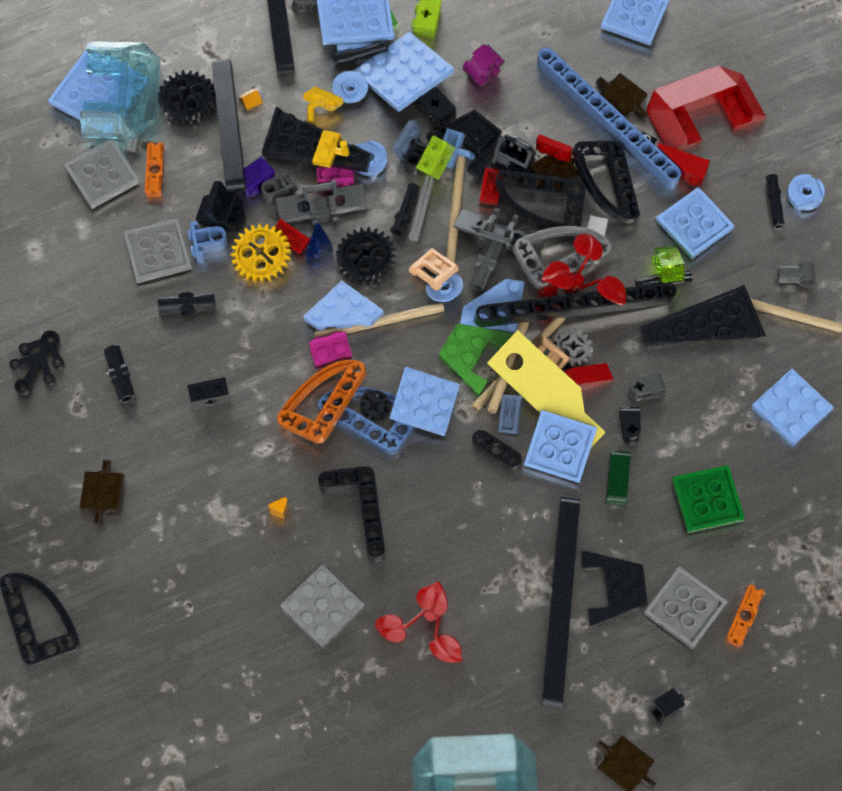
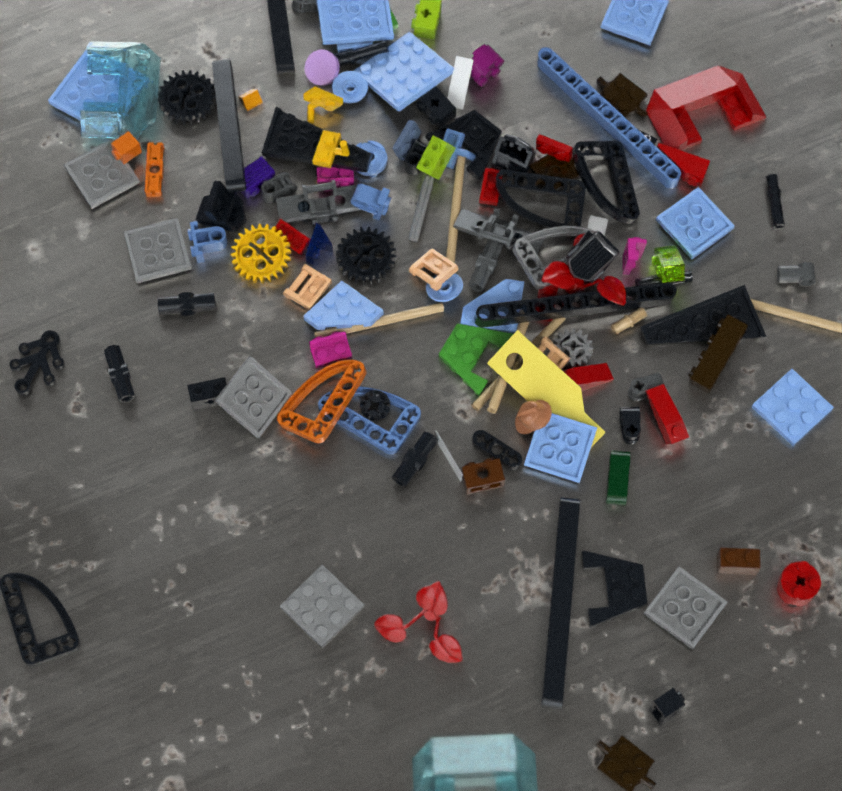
(102, 492): dark brown plate -> none
(125, 148): none -> orange brick
(253, 397): none -> light grey plate
(279, 507): light orange slope -> none
(311, 291): none -> light nougat plate
(322, 67): none -> lavender tile
(367, 505): black beam -> none
(371, 200): none -> medium blue pin
(403, 217): black pin -> none
(415, 459): none -> black piece
(424, 401): light blue plate -> none
(447, 454): none -> white sticker
(460, 81): none -> white sticker
(475, 484): none -> reddish brown brick
(510, 414): sand blue plate -> none
(533, 416): none -> nougat piece
(591, 256): none -> black piece
(628, 320): none -> tan axle
(632, 252): none -> dark pink bracket
(666, 415): none -> red slope
(708, 499): green plate -> none
(718, 353): none -> dark brown brick
(738, 561): none -> reddish brown brick
(739, 626): orange piece -> none
(802, 201): light blue plate -> none
(809, 584): none -> red brick

